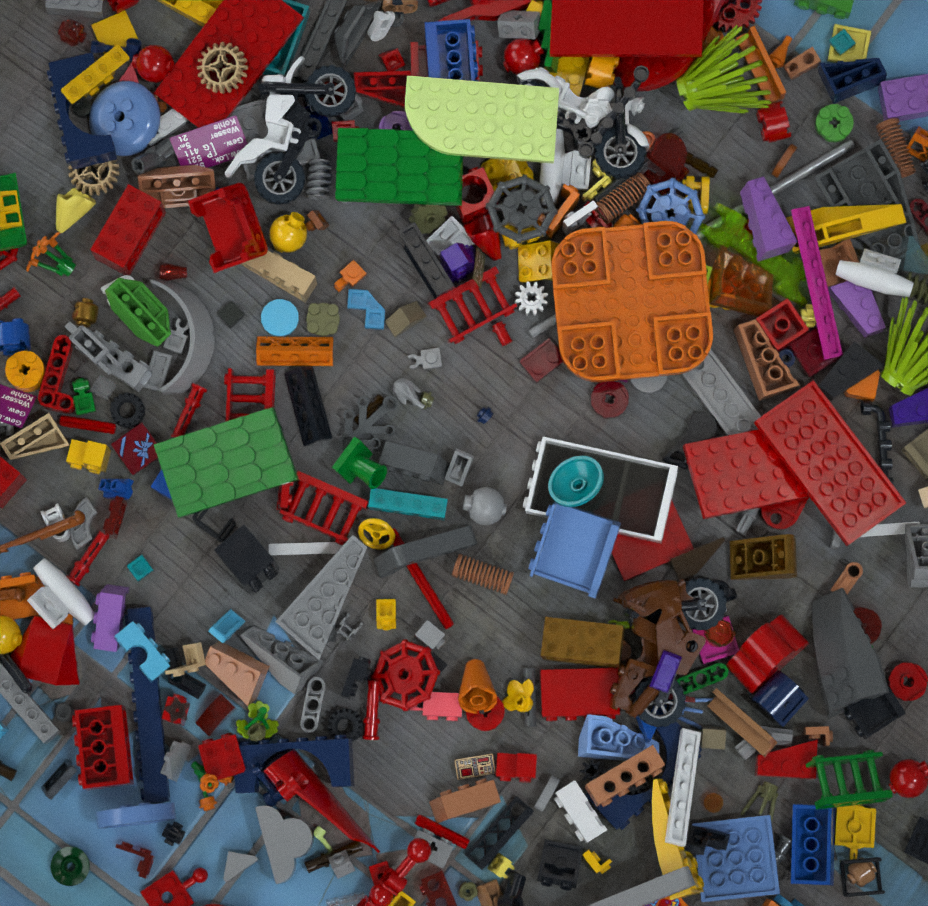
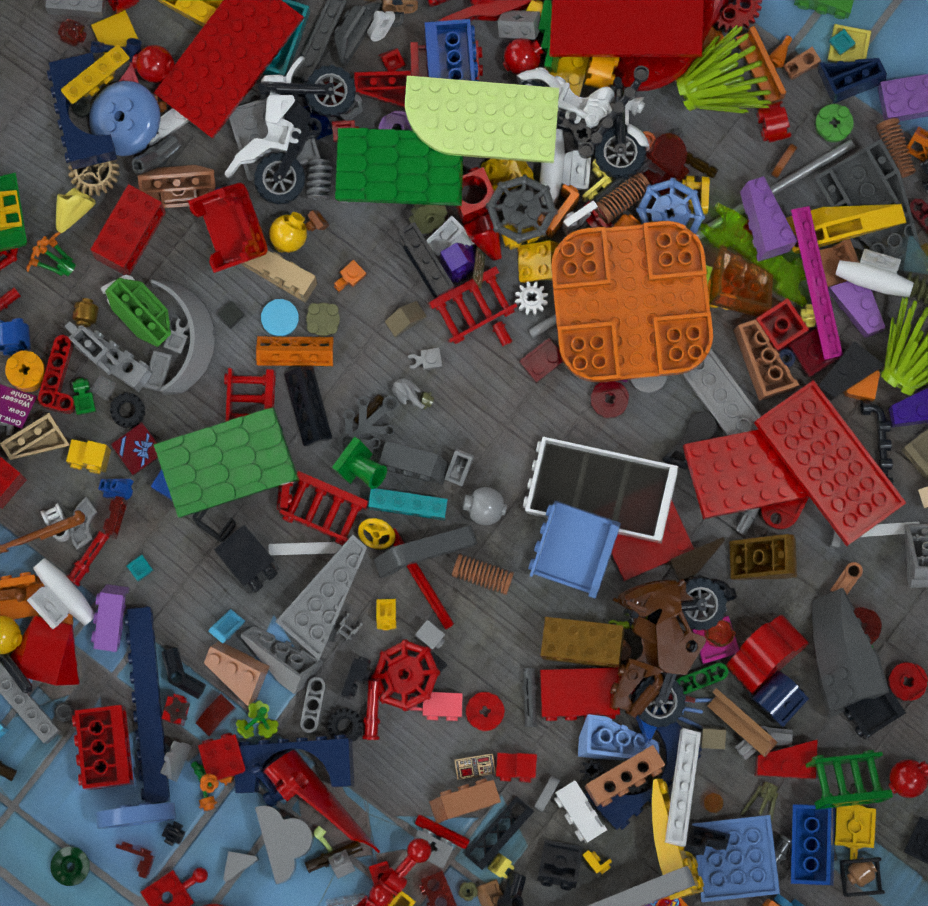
(58, 779): black tile -> none
(86, 424): red axle -> none
(132, 637): medium azure arch -> none
(172, 272): clear red cone -> none
(190, 401): red pin -> none
(194, 659): tan bracket -> none
(210, 143): magenta sticker -> none
(222, 75): tan gear -> none
(256, 732): olive plate -> none
(365, 301): dark azure tile -> none
(476, 688): orange cone -> none
(484, 415): dark blue plate -> none
(519, 696): yellow plate -> none
(575, 481): teal dish -> none
(665, 671): dark purple tile -> none
(815, 732): nougat bracket -> none

